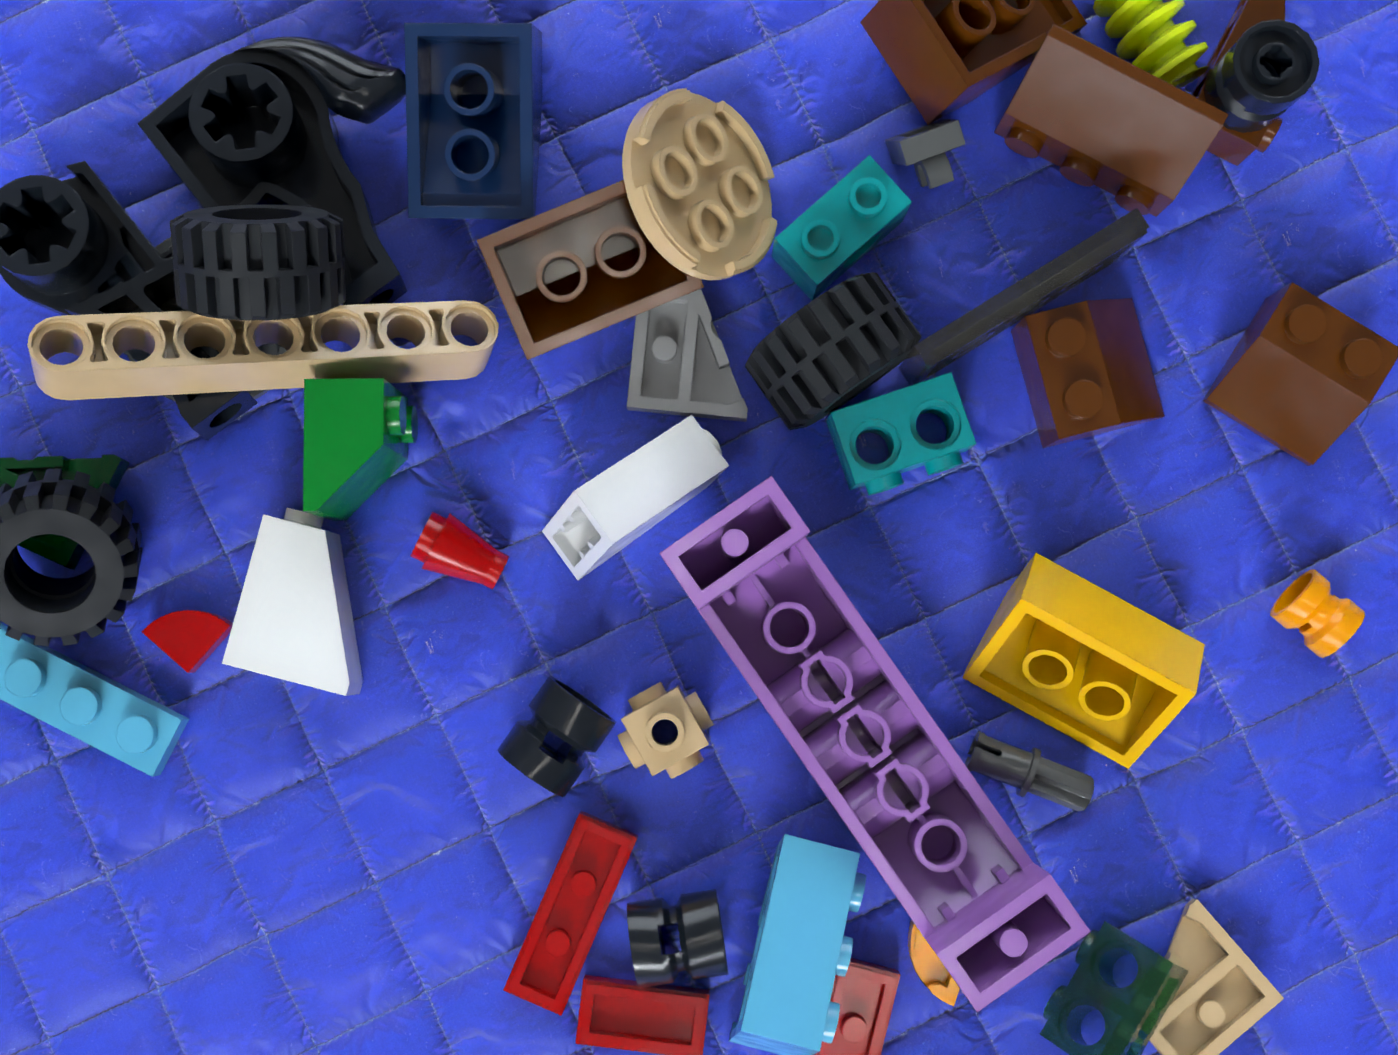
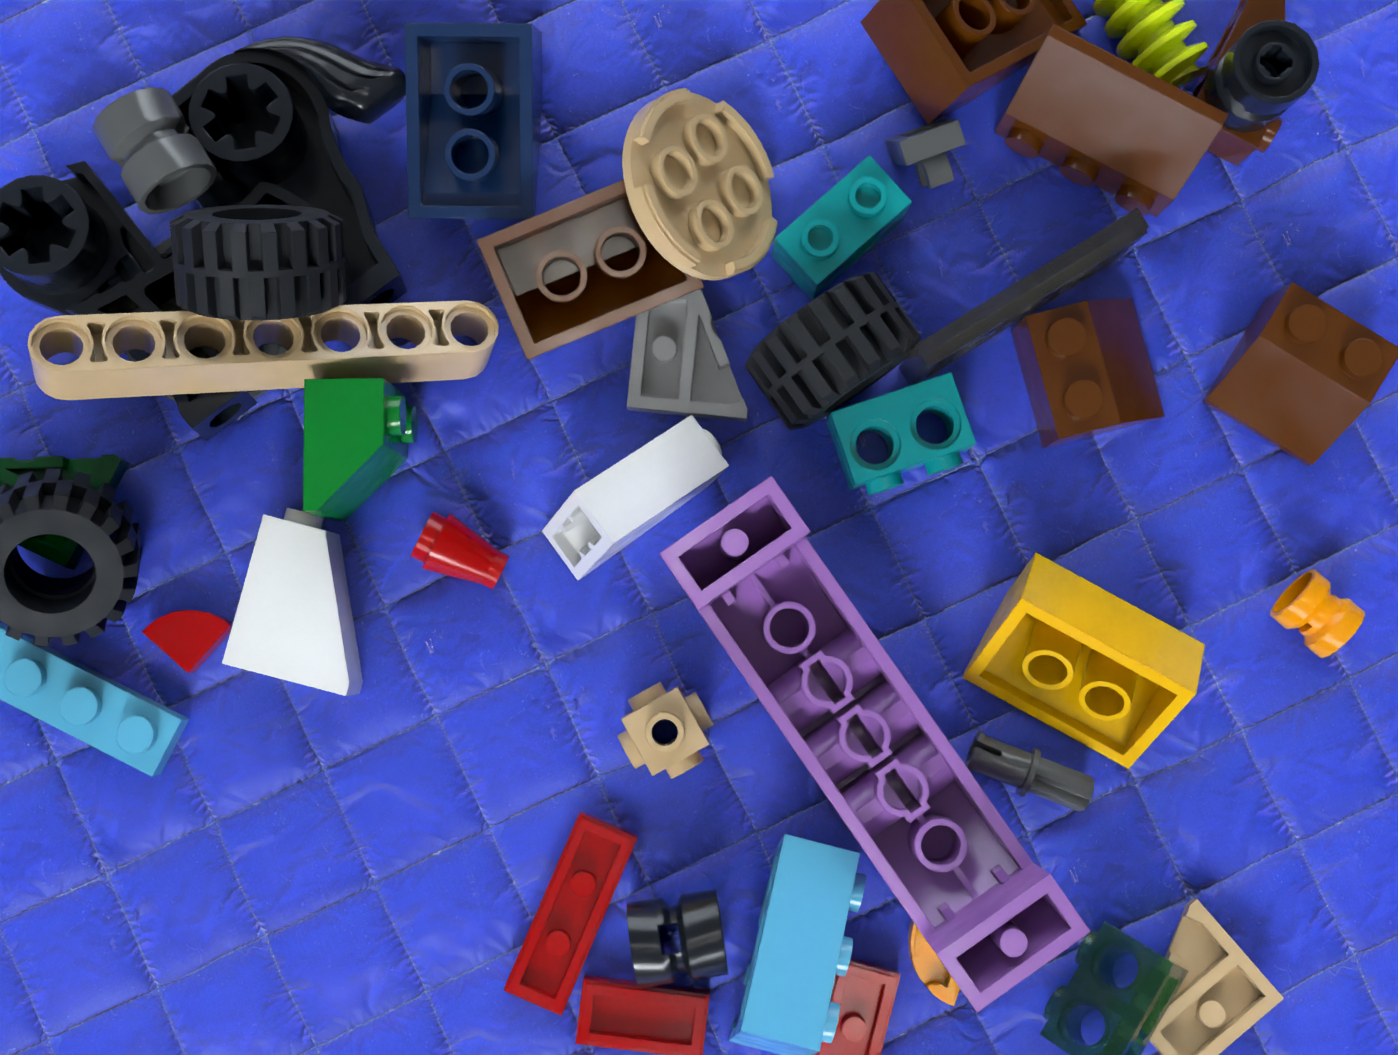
(153, 146): none -> dark grey wheel
(570, 718): black wheel -> none

